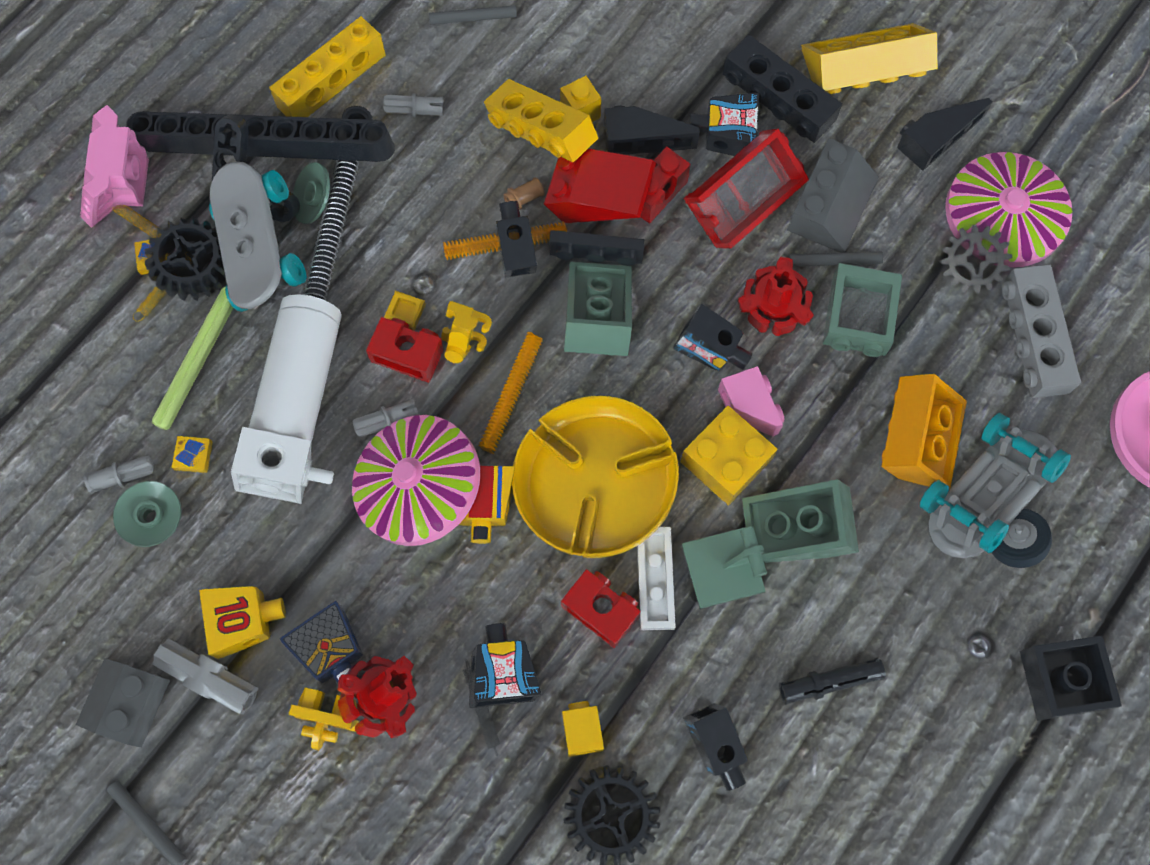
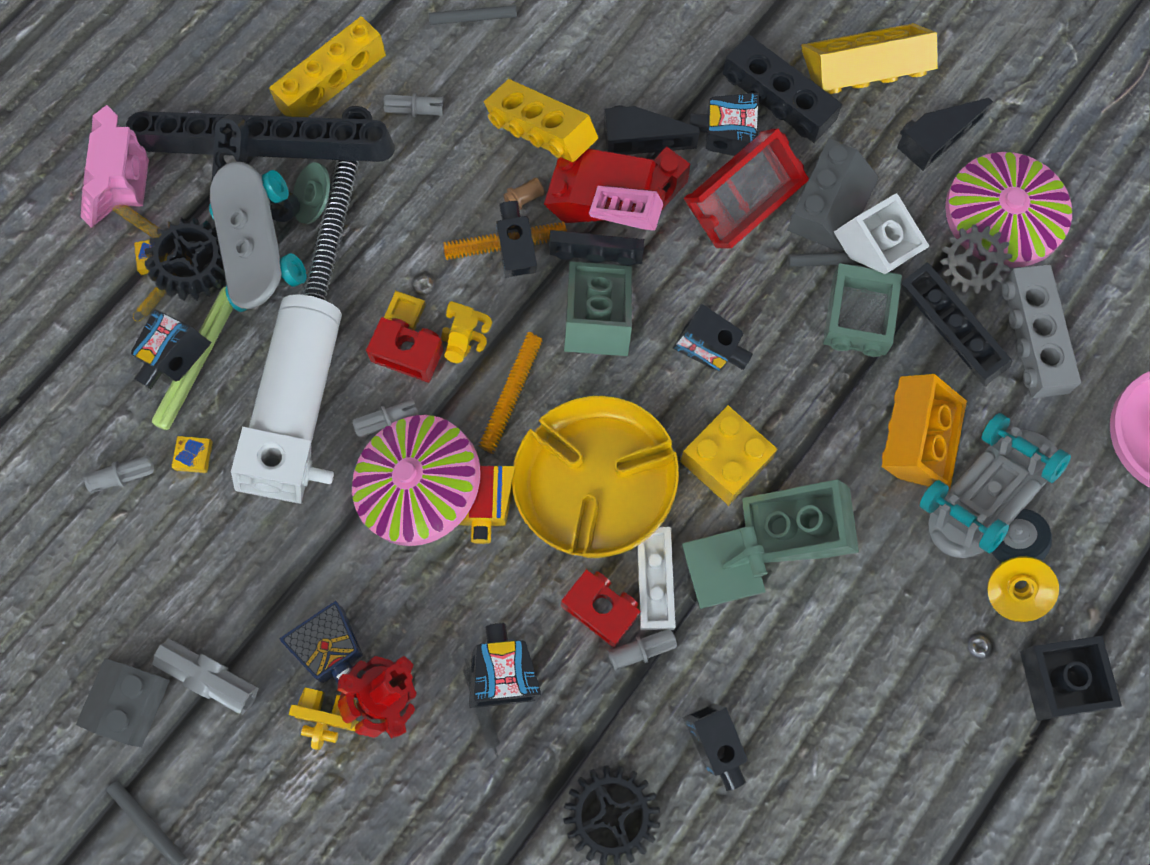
(134, 506): sand green dish -> none
(167, 349): none -> black torso
(237, 618): yellow torso -> none
(582, 97): yellow brick -> none
(582, 729): yellow brick -> none
(642, 649): none -> light grey axle
(644, 216): none -> bright pink slope
(750, 397): bright pink slope -> none
(777, 296): red piece -> none
(822, 683): black pin -> none
(882, 236): none -> white slope
(956, 324): none -> black brick
(1026, 603): none -> yellow dish

